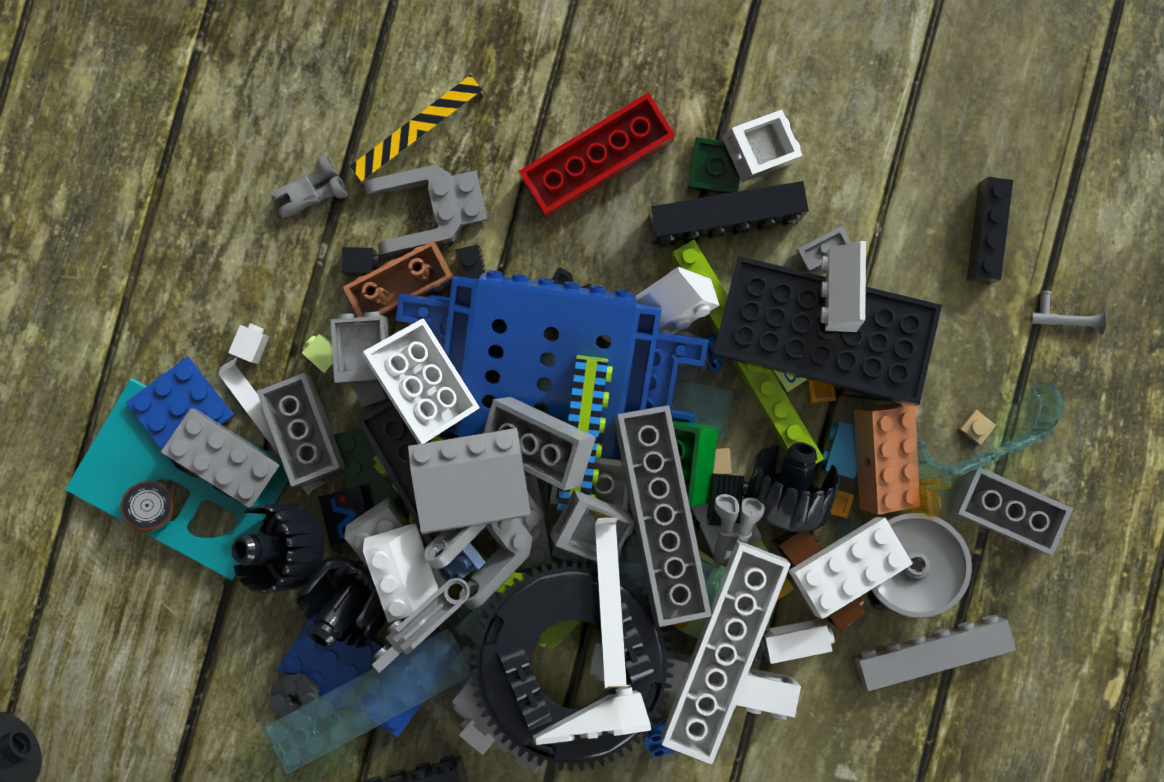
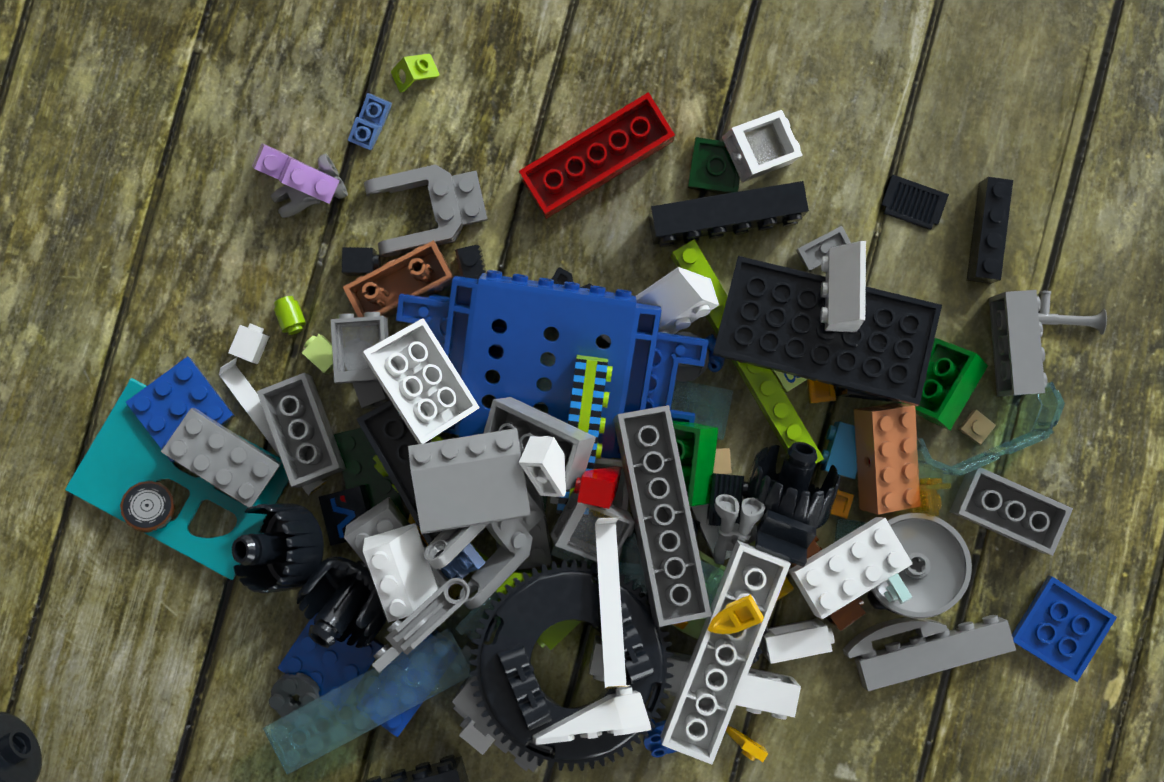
(289, 315): none -> lime brick
(295, 173): none -> lavender arch
(370, 121): none -> medium blue slope
(415, 68): none -> lime bracket
(416, 128): sticker -> none
(545, 465): none -> white slope
(598, 486): none -> red slope
(736, 616): none -> yellow plate
(750, 748): none -> yellow plate
(784, 537): none -> black panel
(862, 643): none -> light grey slope
(897, 590): none -> light aqua plate
(914, 202): none -> black window
(949, 383): none -> green slope
(1017, 343): none -> light grey brick
(1063, 628): none -> blue plate

